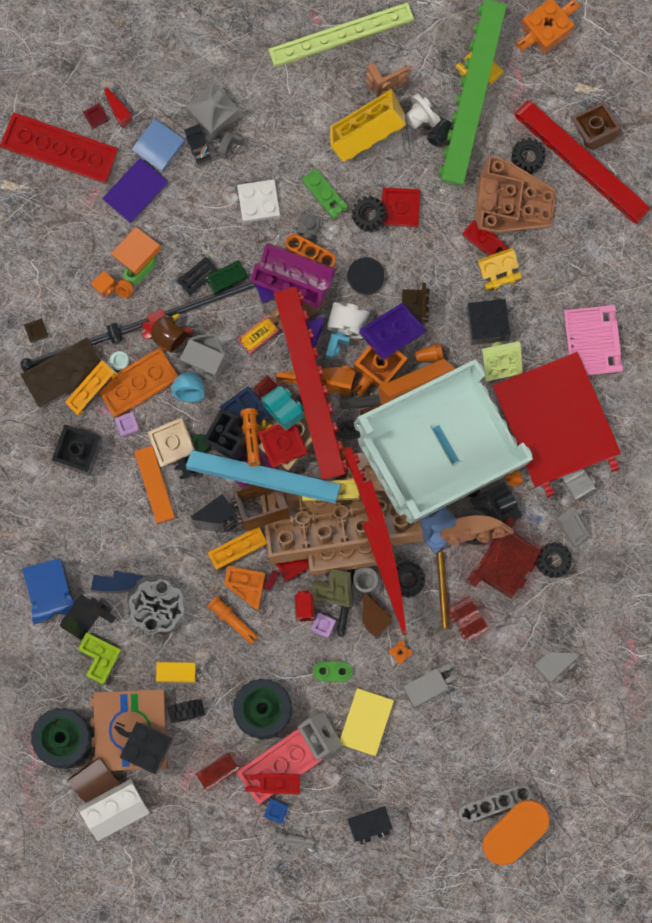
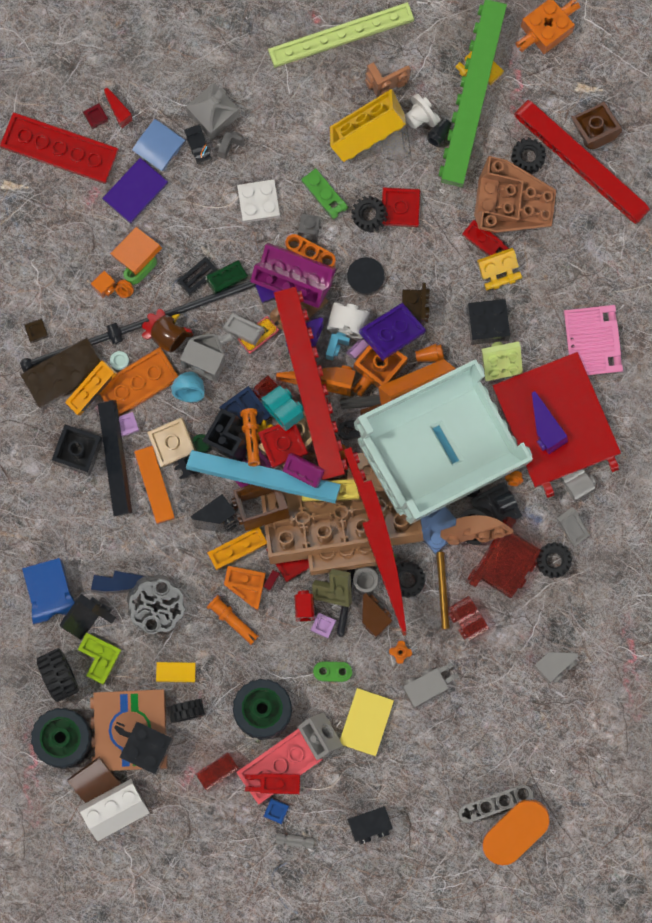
(57, 675): none -> black tyre
(115, 458): none -> black tile
(243, 329): none -> light grey tile
(303, 470): none -> magenta plate
(357, 349): none -> lavender plate
(548, 430): none -> dark purple slope

